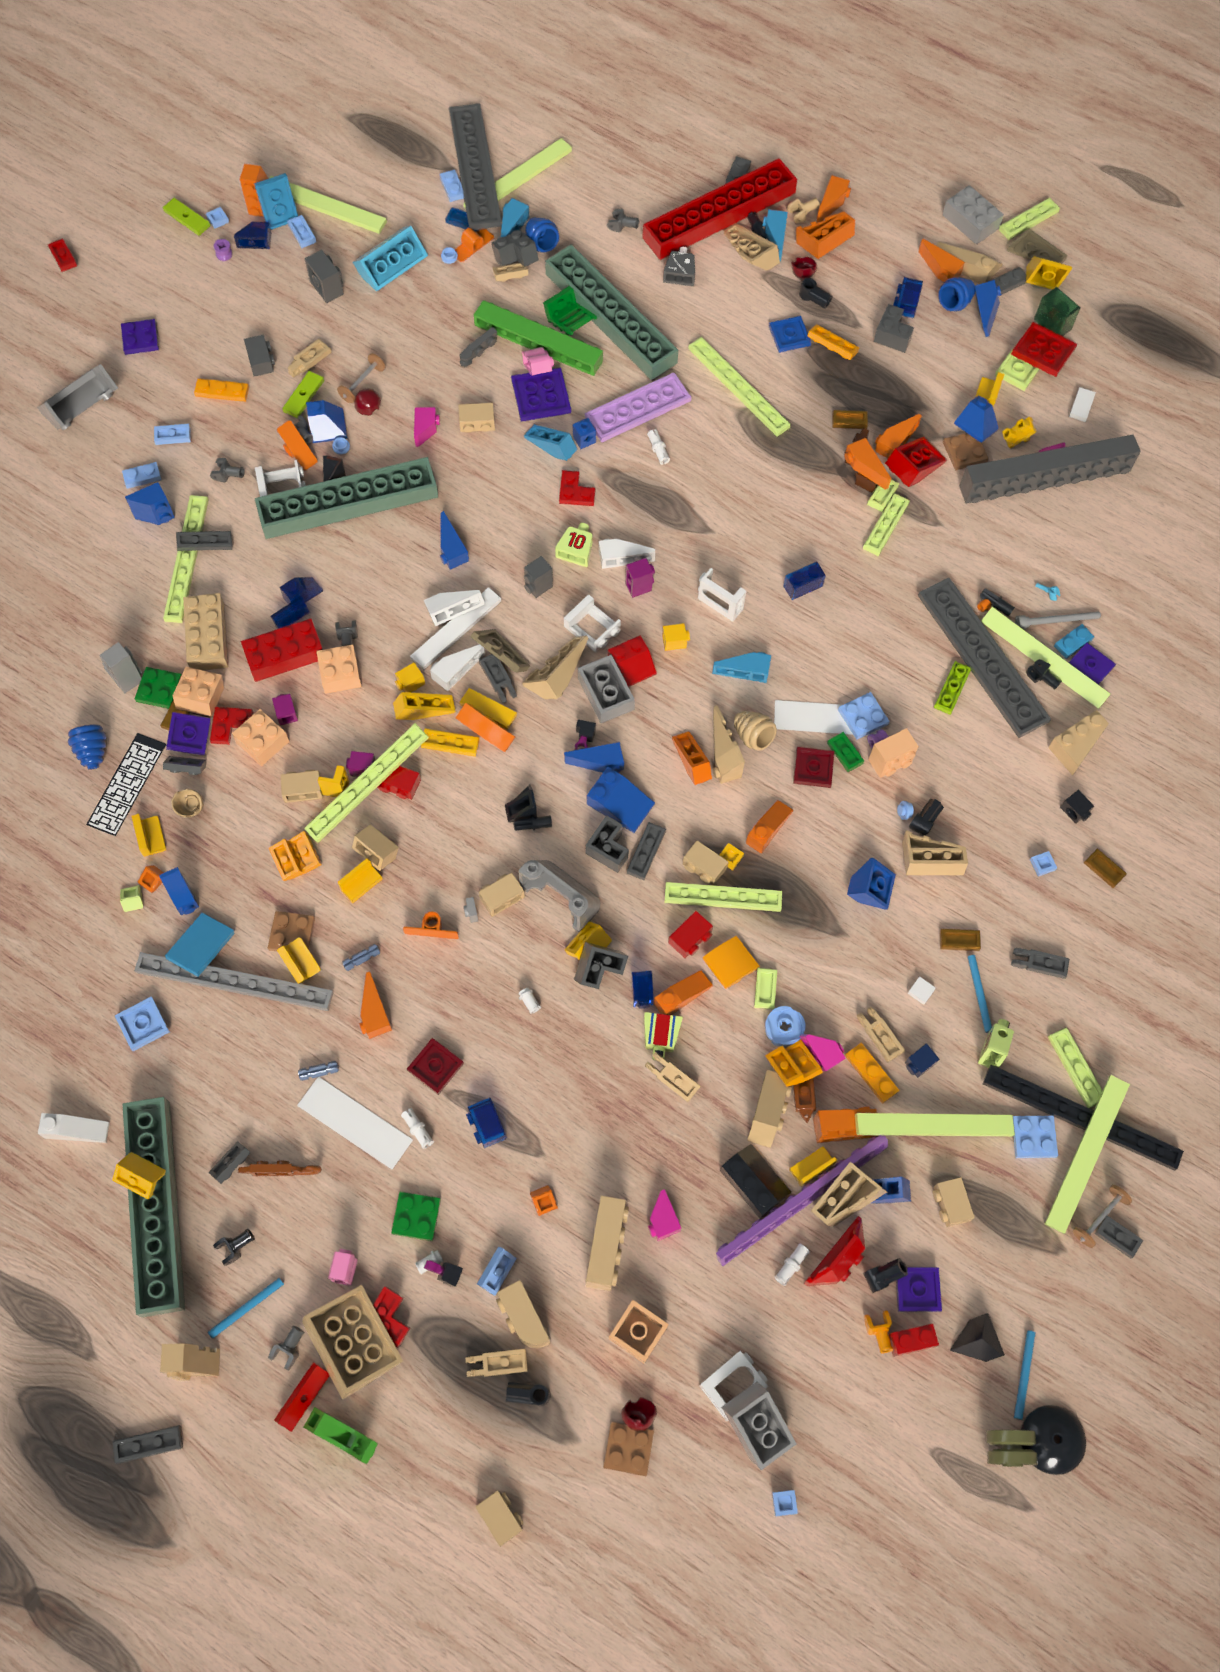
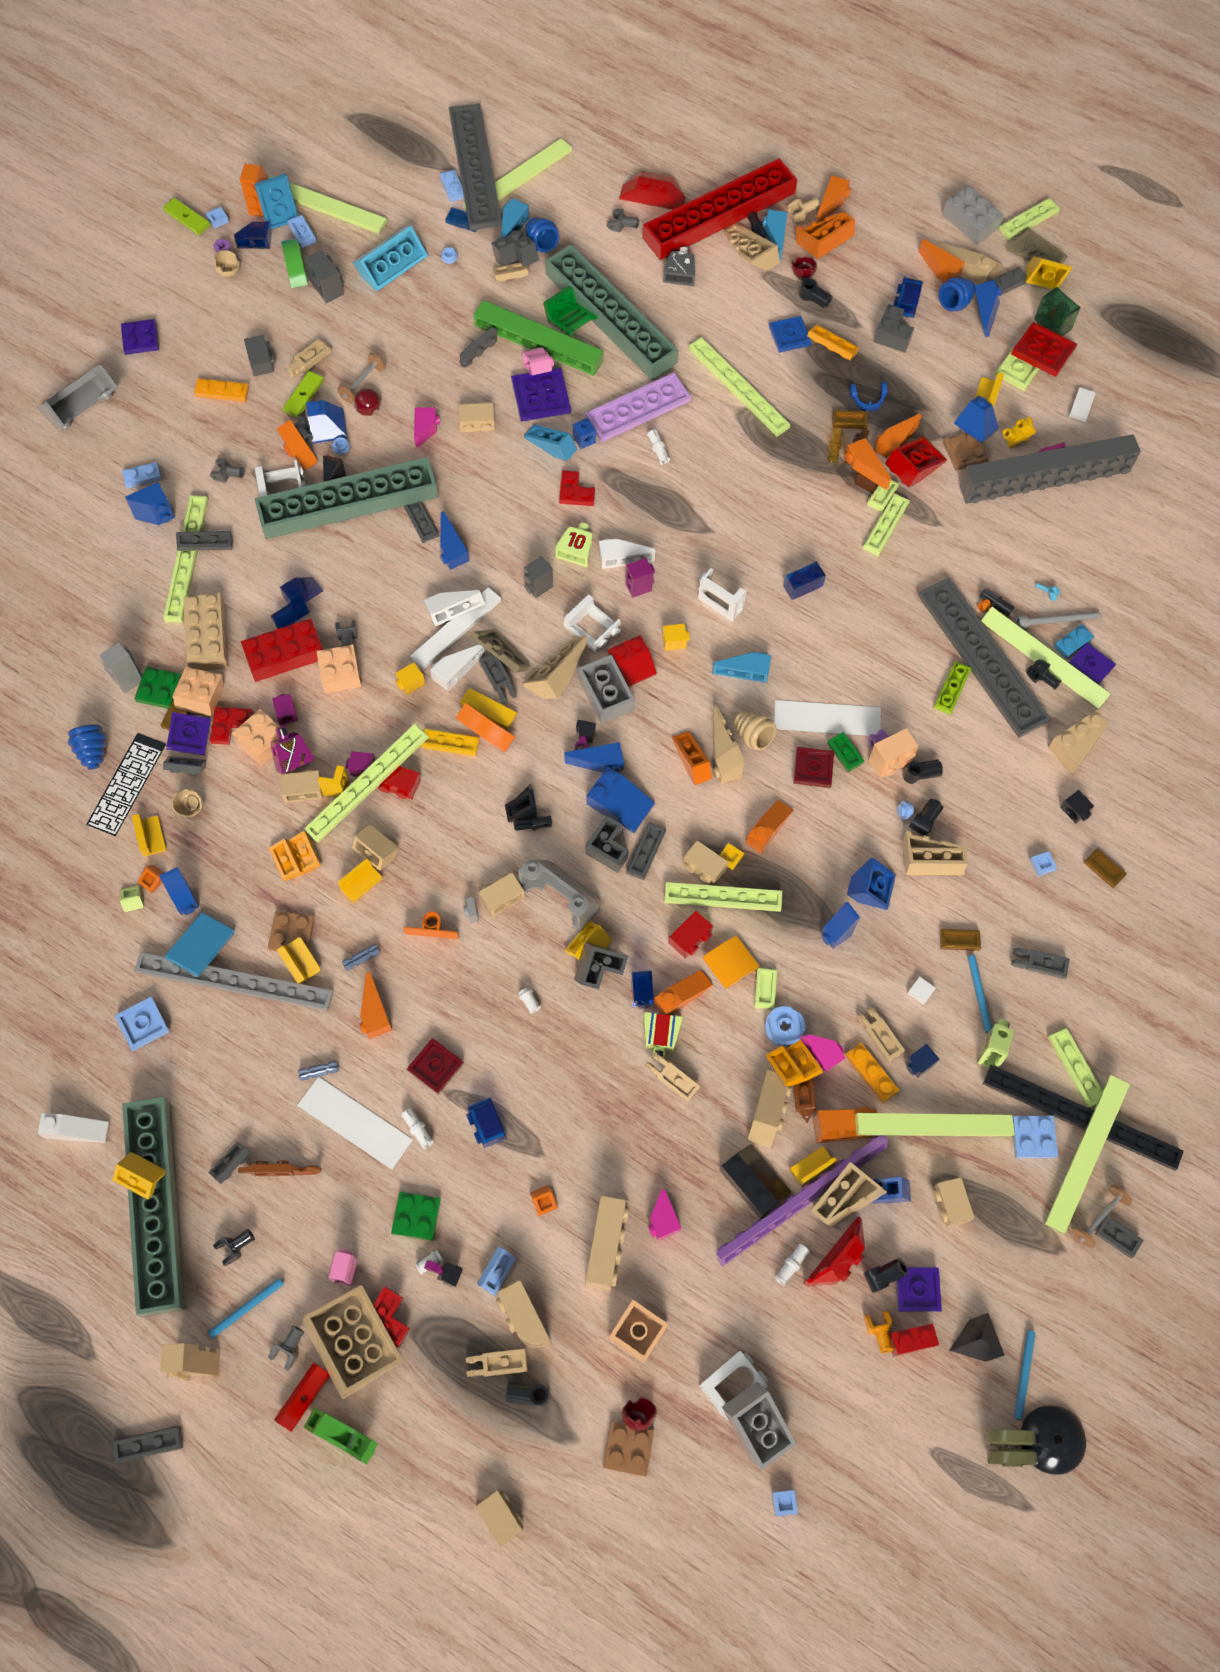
(62, 255): red plate -> none
(172, 434): light blue plate -> none
(226, 263): none -> tan hair
(289, 751): none -> magenta torso
(294, 263): none -> bright green arch
(421, 521): none -> dark grey tile
(422, 705): yellow slope -> none
(472, 242): orange piece -> none
(653, 190): none -> red wedge
(739, 168): dark grey hinge -> none
(835, 445): none -> clear yellow pin
(840, 926): none -> blue slope
(863, 715): light blue plate -> none
(865, 407): none -> blue piece
(923, 770): none -> black piece

